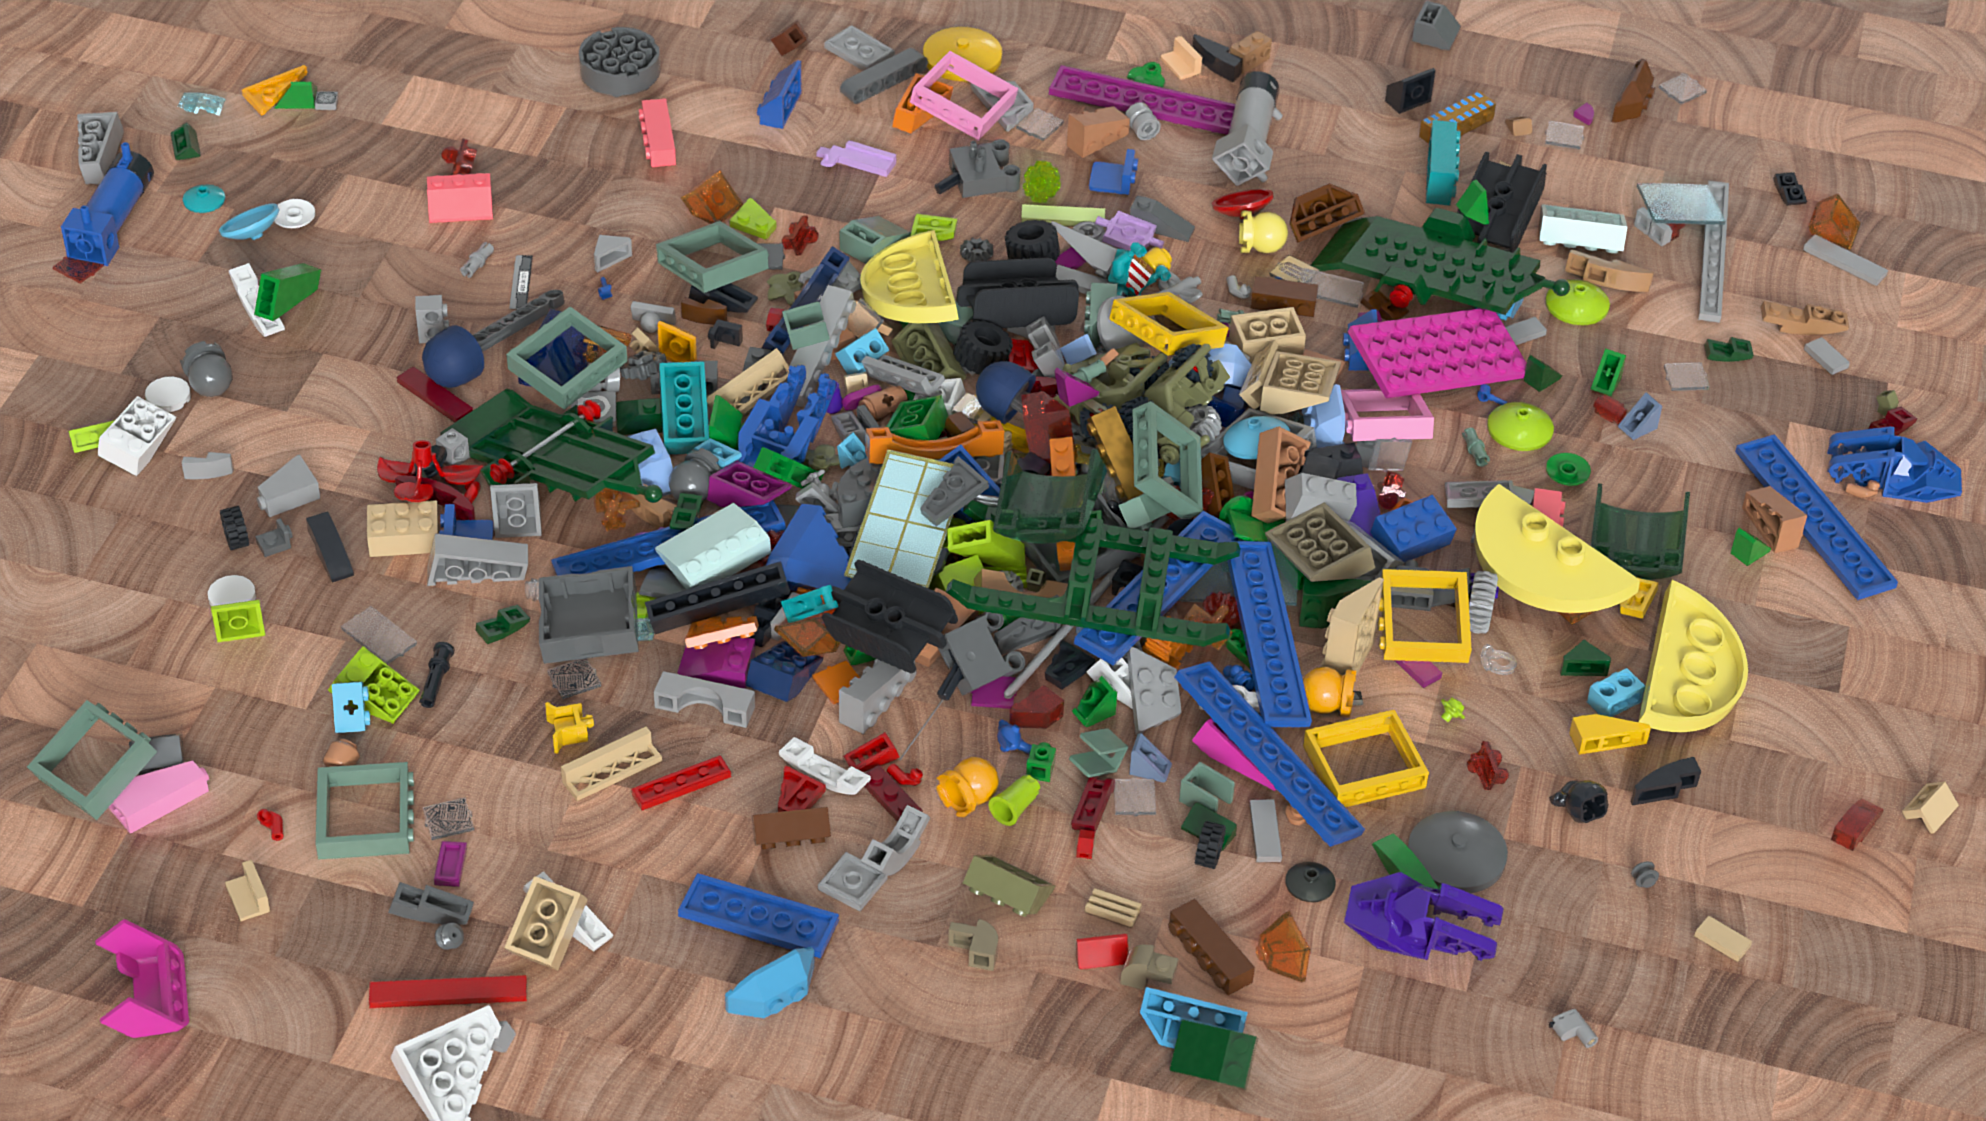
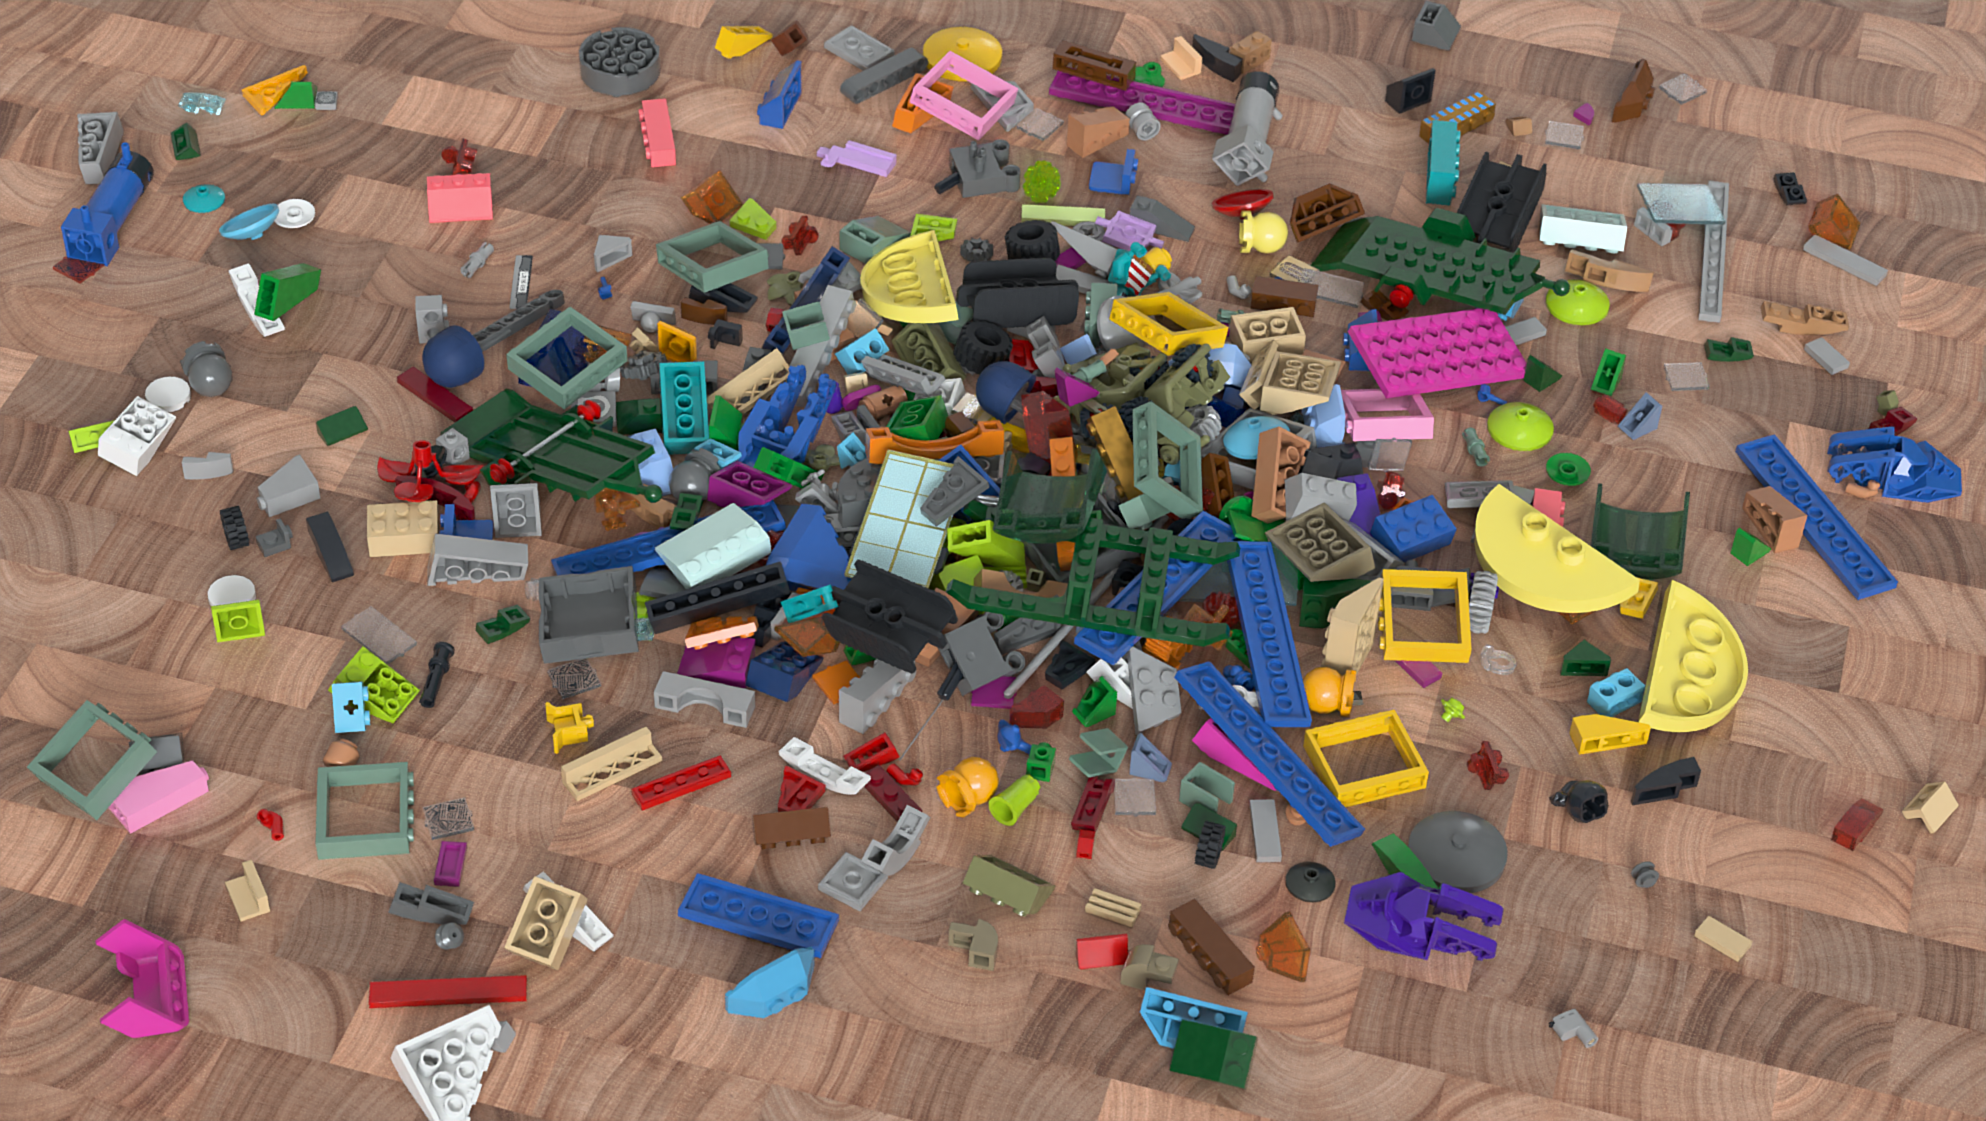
(341, 426): none -> dark green slope
(740, 39): none -> yellow slope
(1094, 65): none -> reddish brown brick
(1474, 203): green slope -> none

